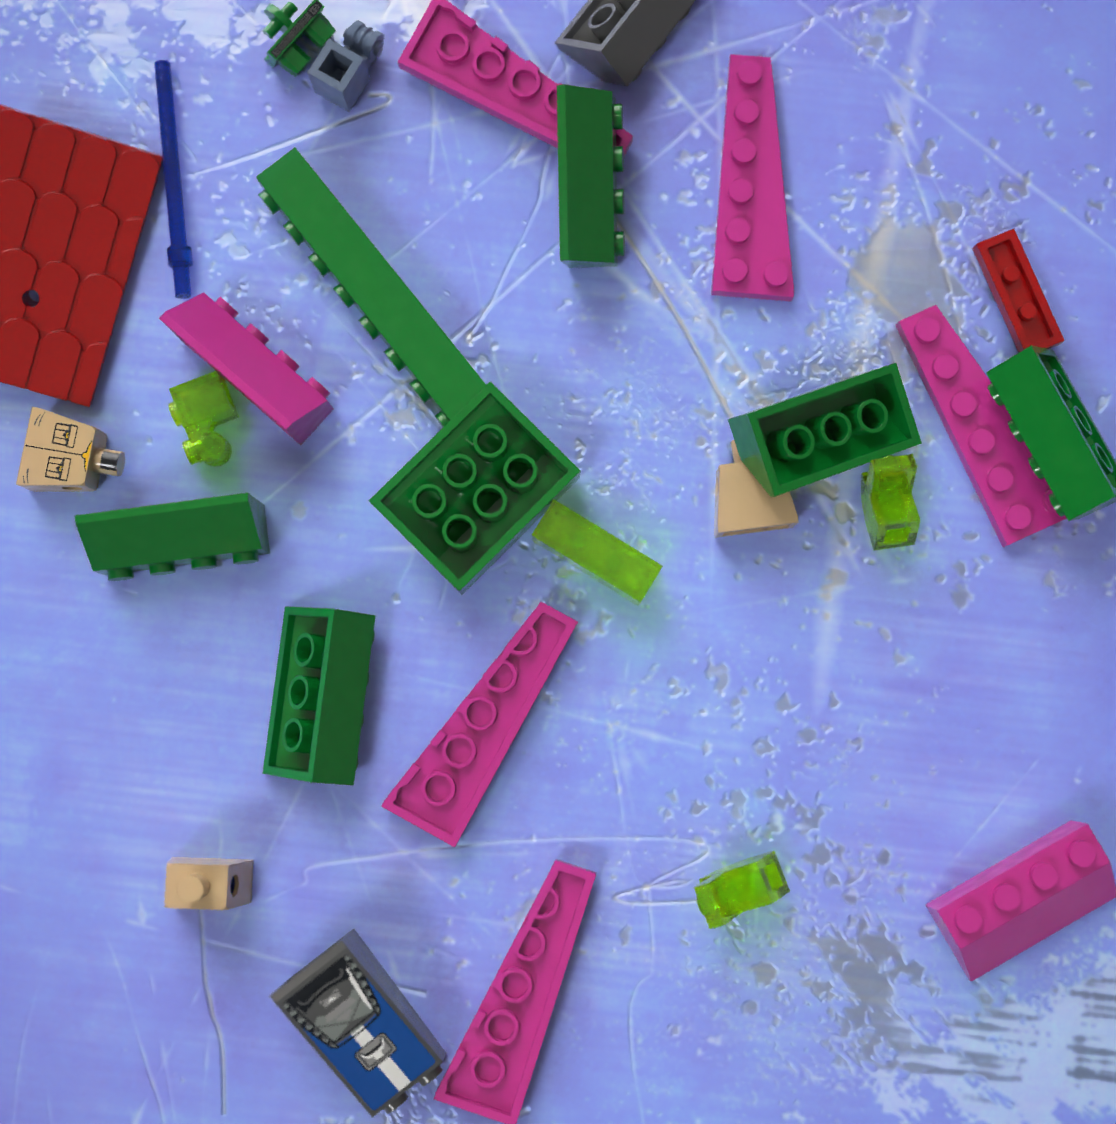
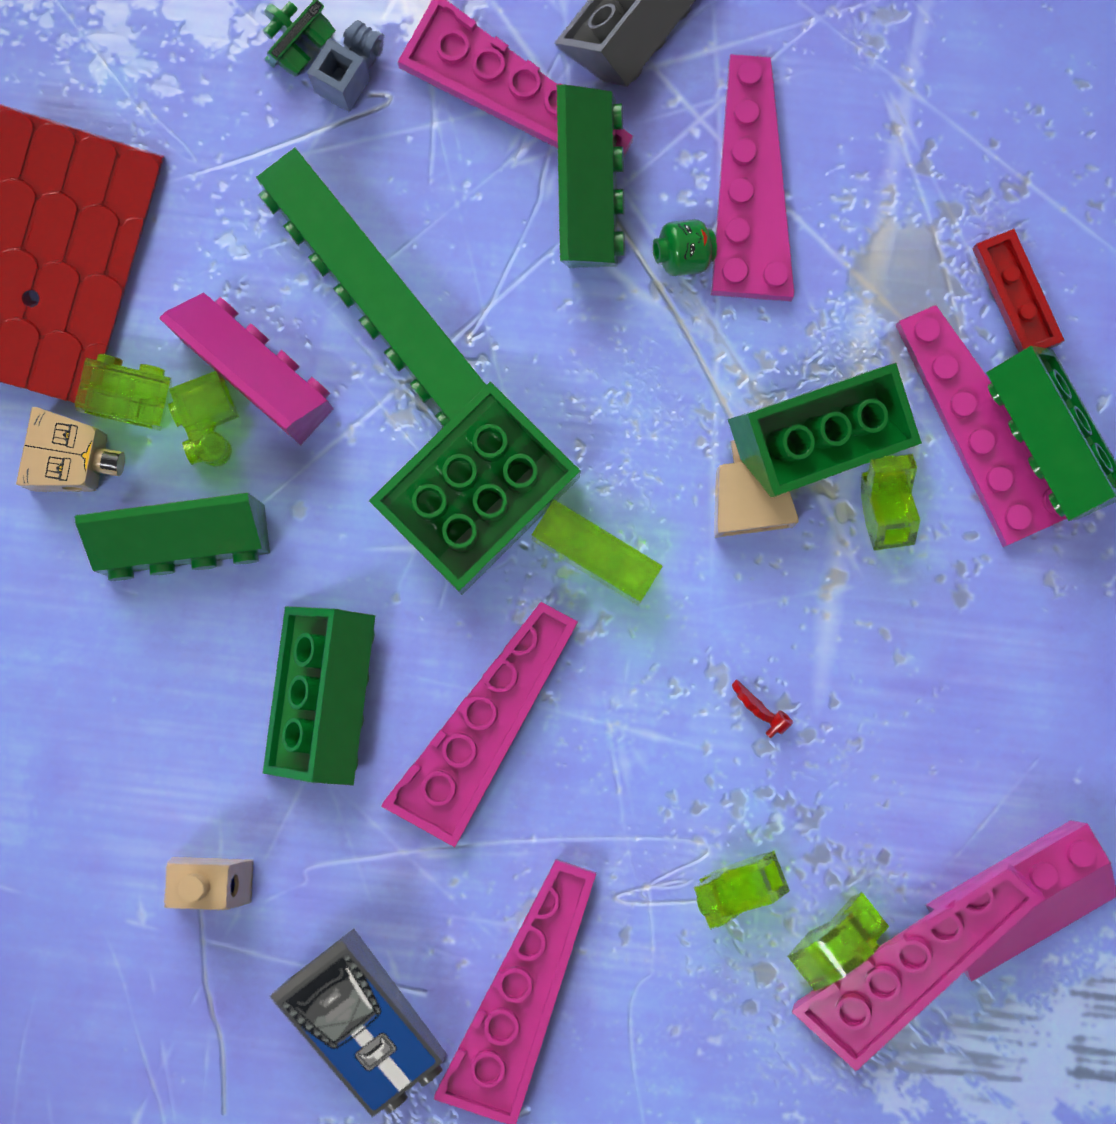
(123, 392): none -> clear neon green brick
(178, 254): clear blue bar -> none
(685, 247): none -> green head
(779, 722): none -> red piece
(839, 945): none -> clear neon green brick
(915, 966): none -> dark pink wing

